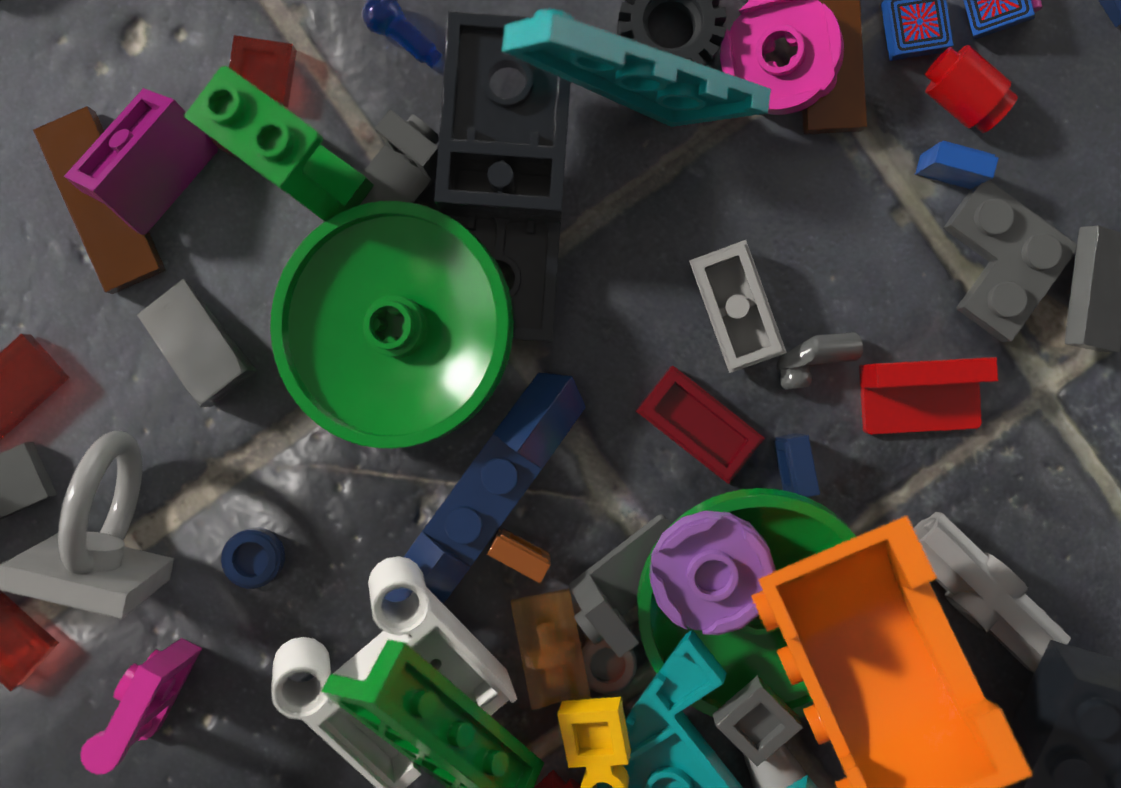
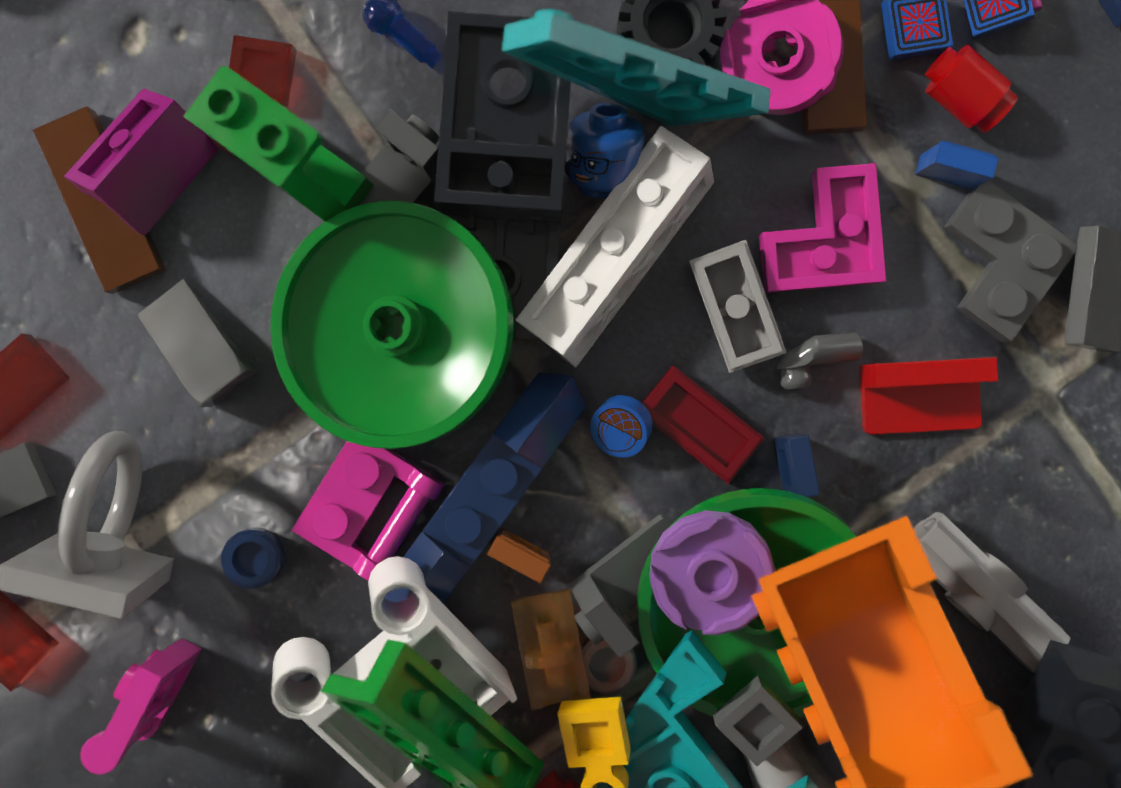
(351, 496): none -> dark pink plate
(602, 148): none -> blue head
(618, 246): none -> white fence
(621, 426): none -> blue tile
(843, 246): none -> dark pink plate

